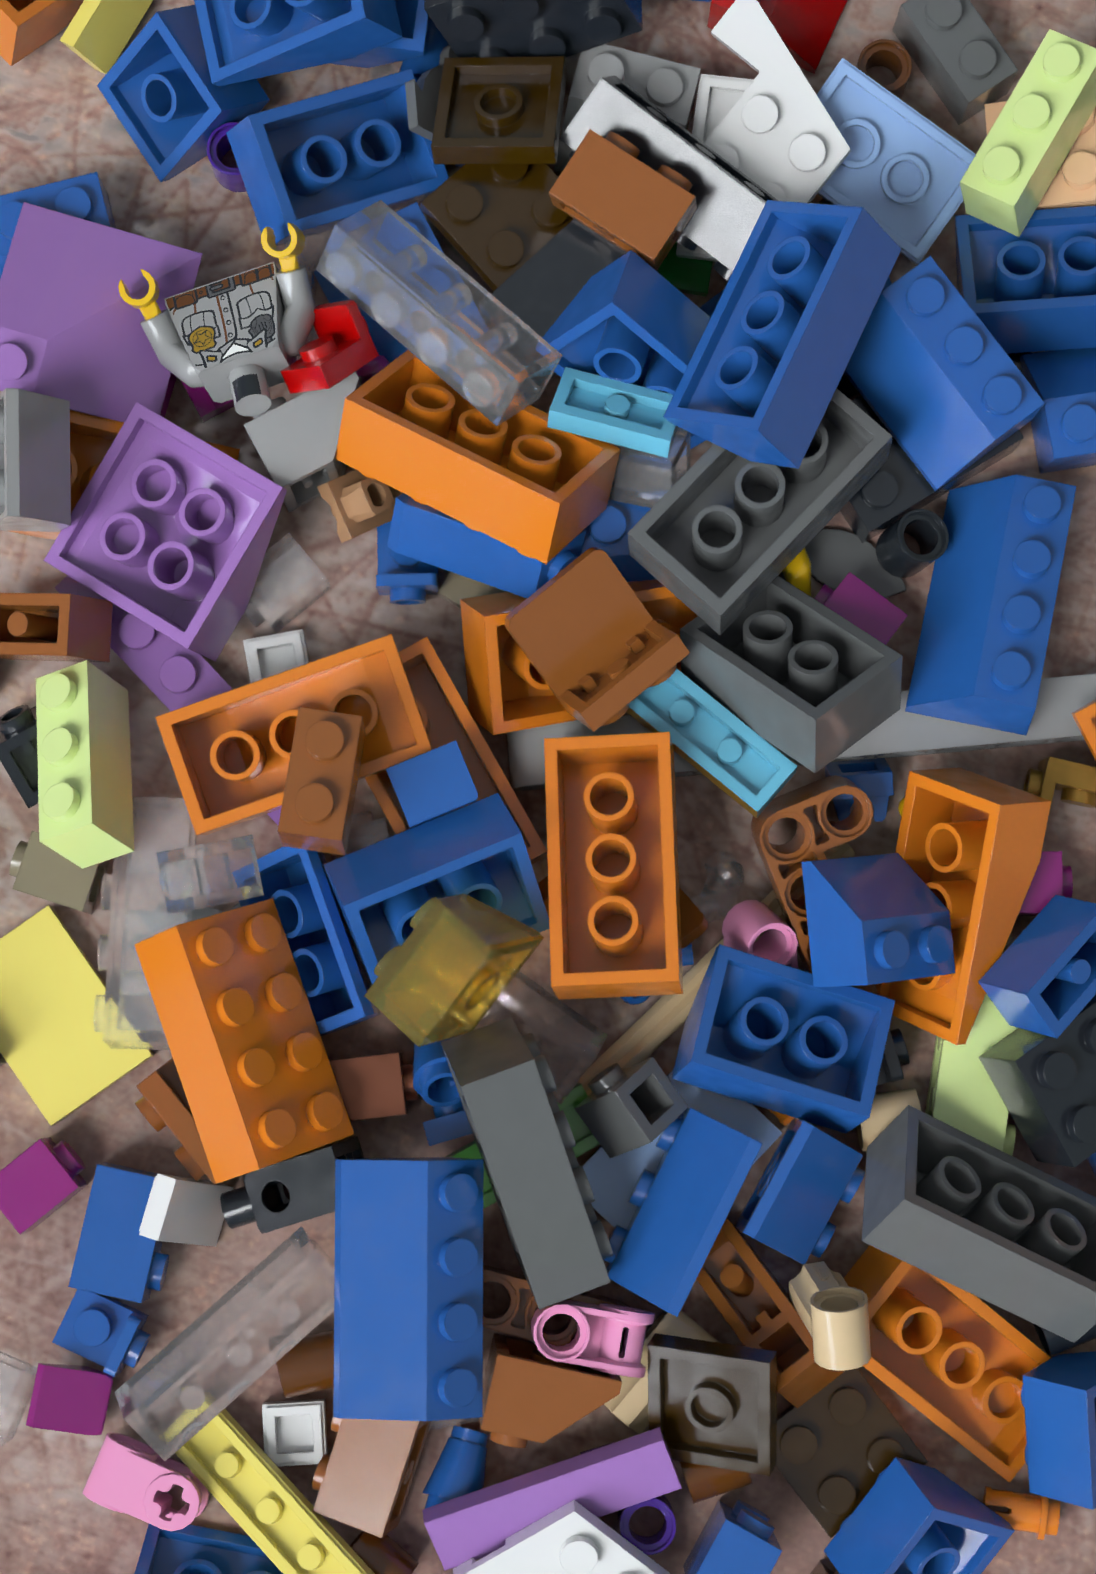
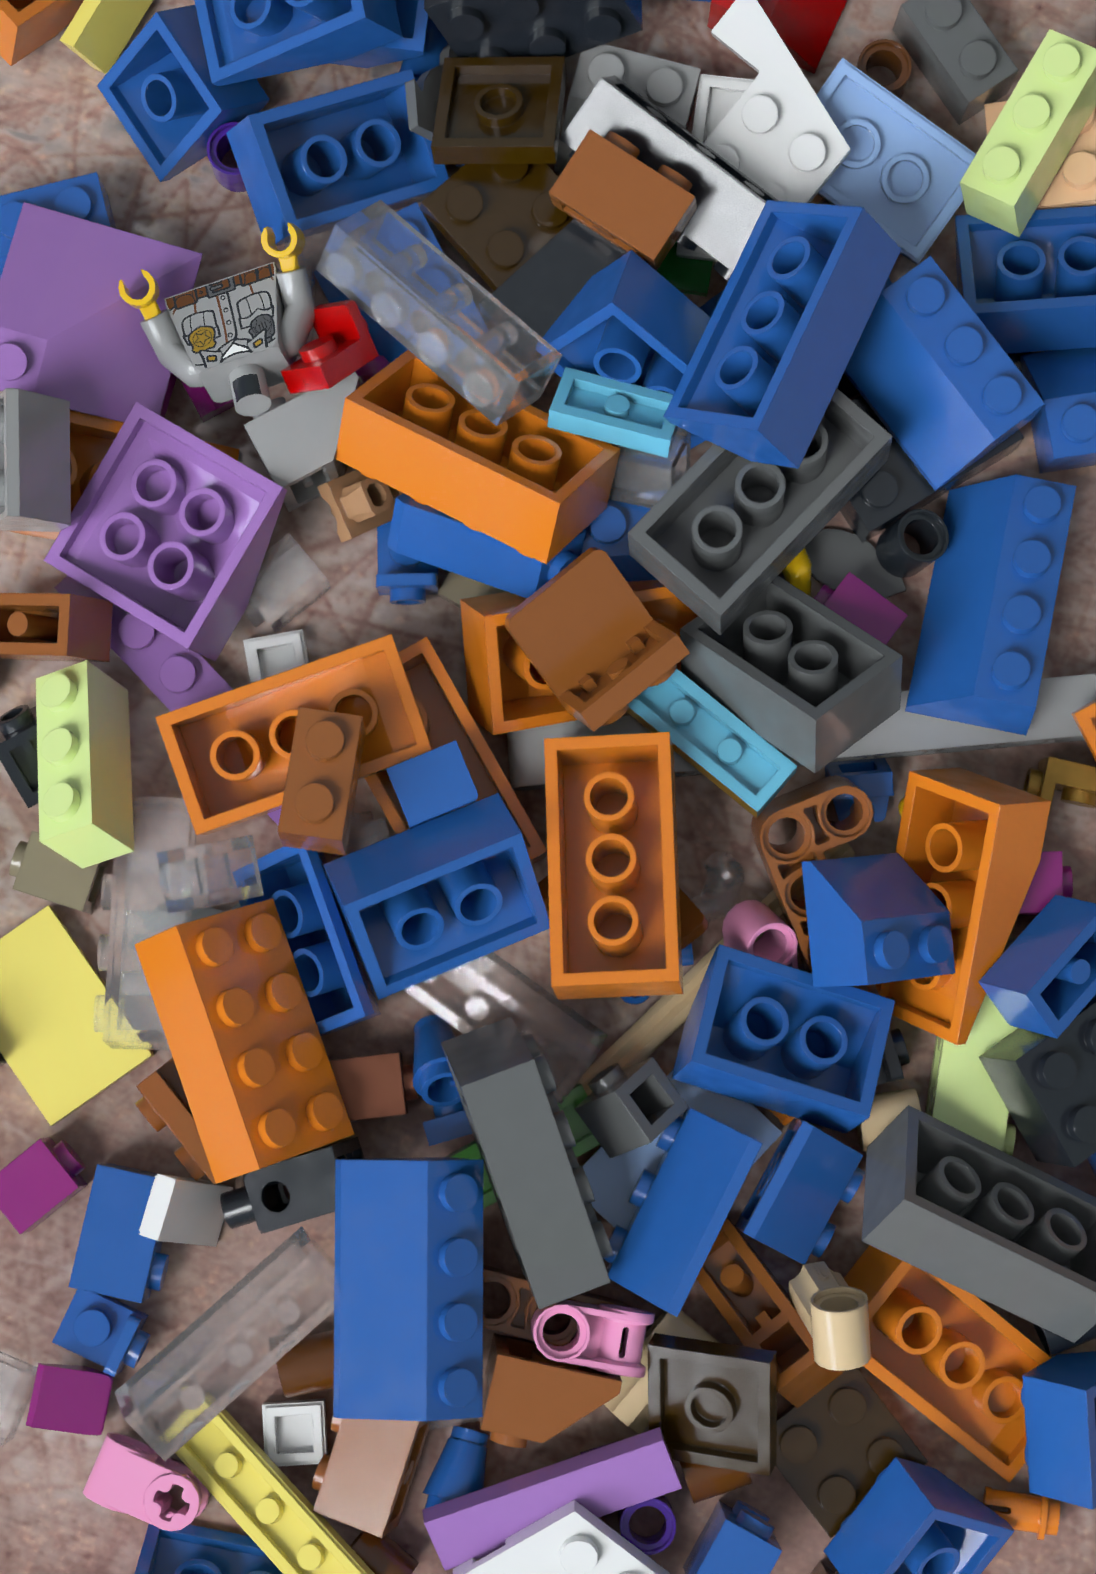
(450, 968): clear yellow slope -> none

